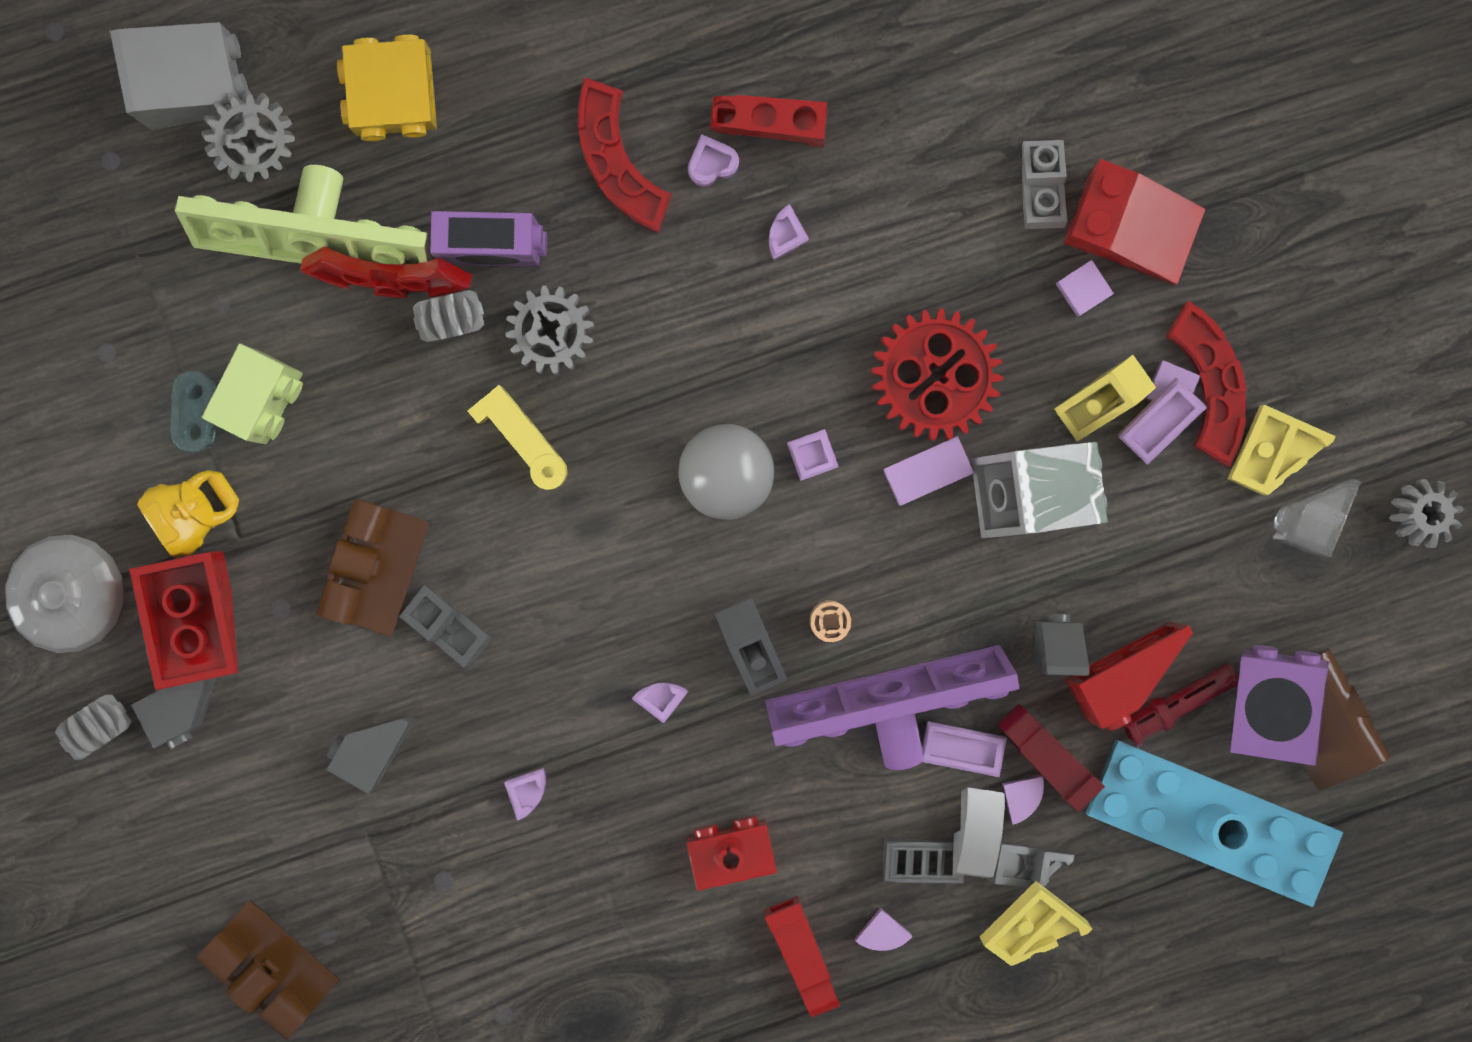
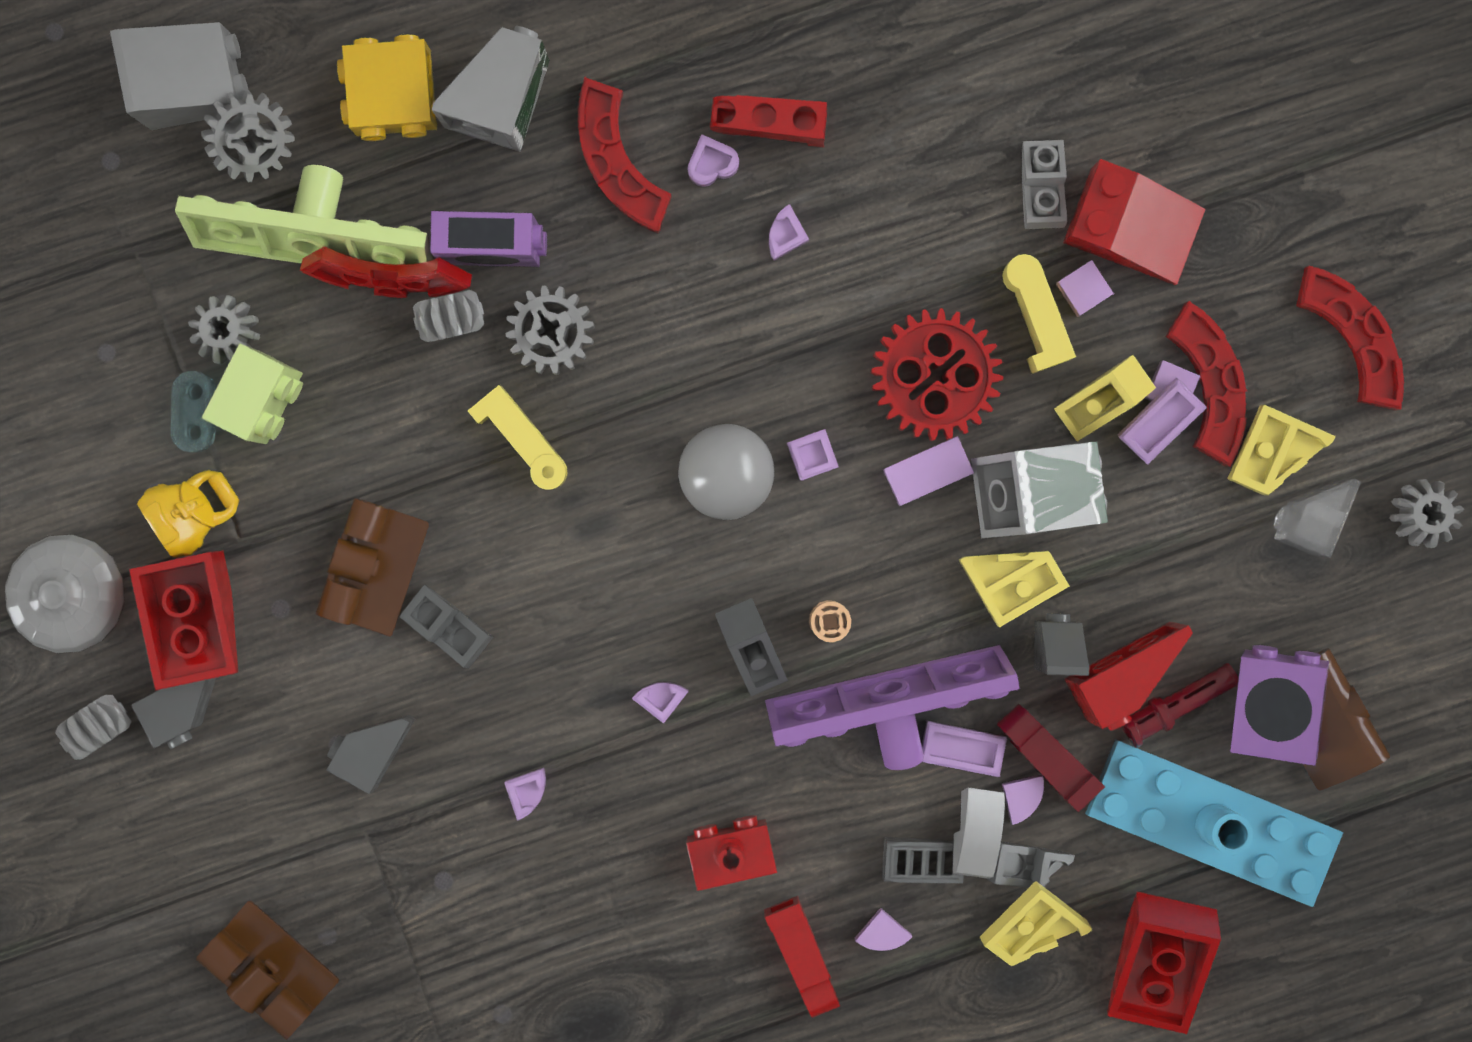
(211, 336): none -> light grey gear
(497, 90): none -> light grey slope
(1013, 581): none -> light yellow wing
(1028, 282): none -> light yellow leg
(1164, 962): none -> red slope
(1364, 331): none -> red tile

